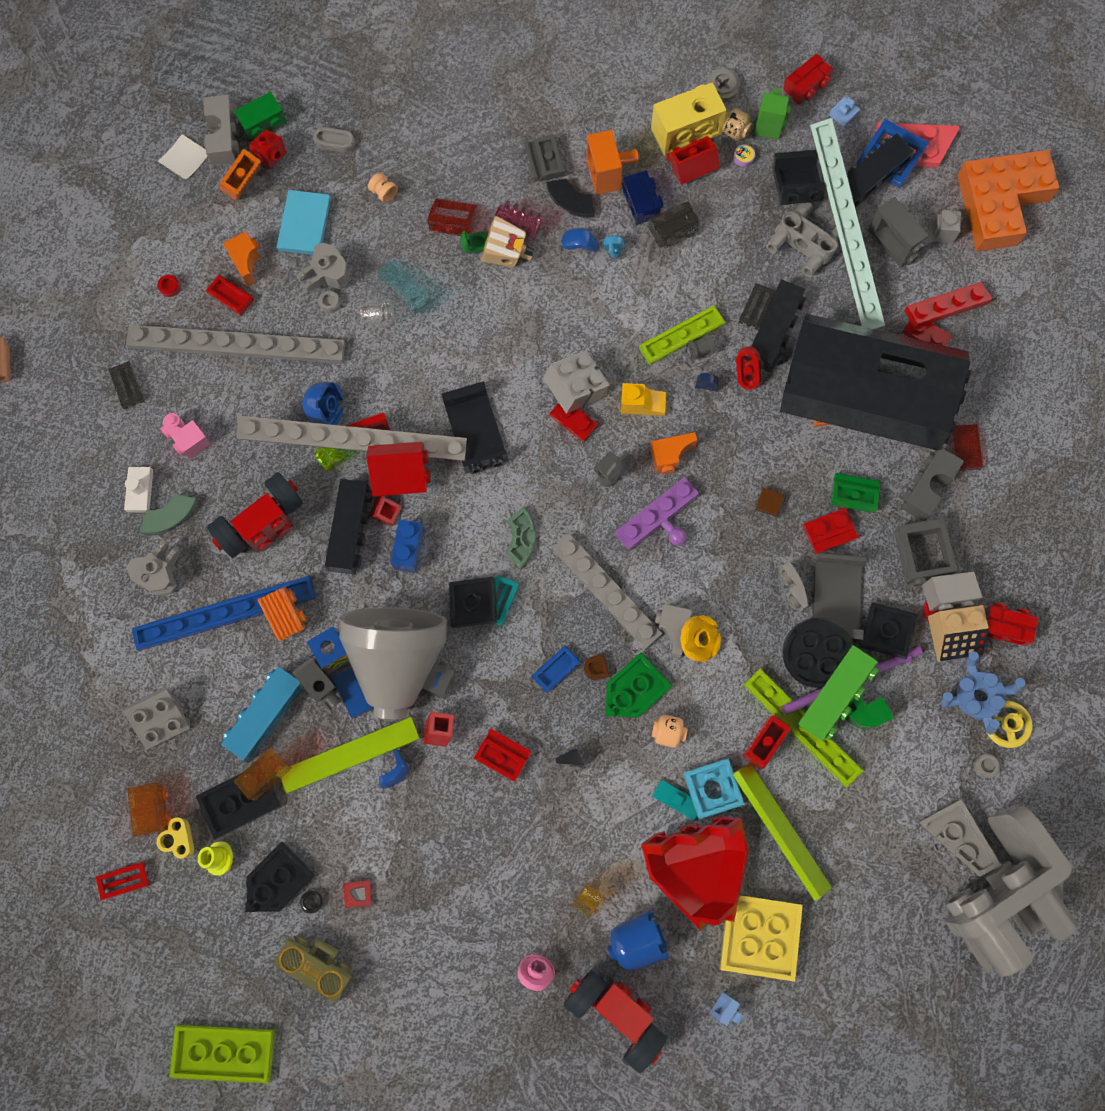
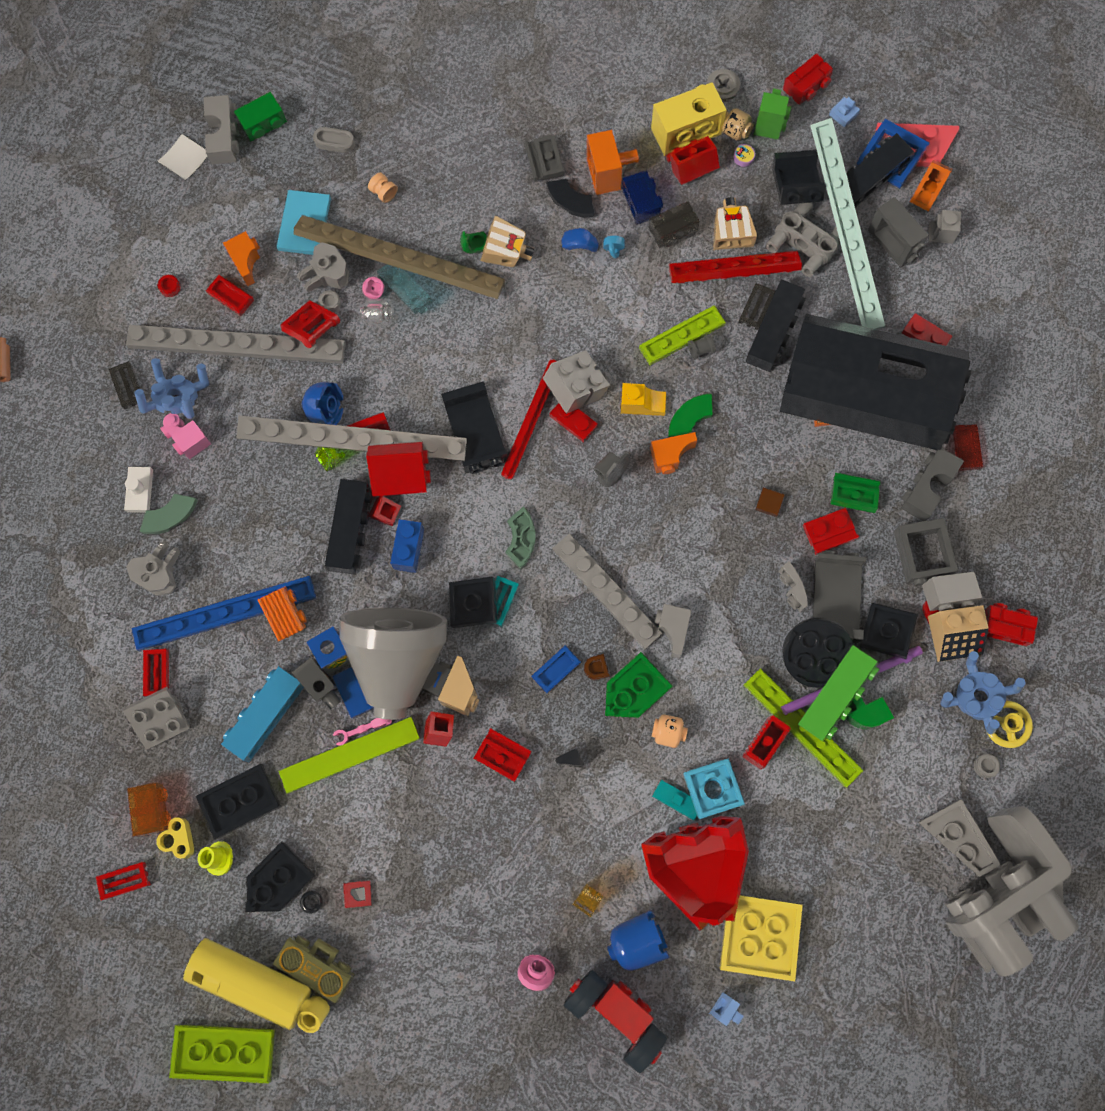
(156, 670): none -> red tile
(163, 392): none -> medium blue plate
(240, 175): orange brick -> none
(255, 987): none -> light yellow piece
(259, 522): brick -> none
(262, 774): clear orange brick -> none
(268, 148): red brick -> none
(305, 319): none -> red plate
(373, 288): none -> bright pink tile
(376, 723): none -> bright pink piece
(397, 774): blue hair -> none
(399, 256): none -> dark tan plate
(449, 224): clear red tile -> none
(459, 690): none -> tan slope
(523, 221): clear pink piece -> none
(527, 428): none -> red axle
(658, 515): medium lavender plate -> none
(690, 414): none -> green tile
(690, 638): yellow tile -> none
(707, 382): dark blue tile -> none
(733, 226): none -> torso
(735, 267): none -> red plate
(748, 366): red plate -> none
(782, 832): lime tile -> none
(930, 185): none -> orange arch
(948, 304): red plate -> none
(997, 188): orange piece -> none

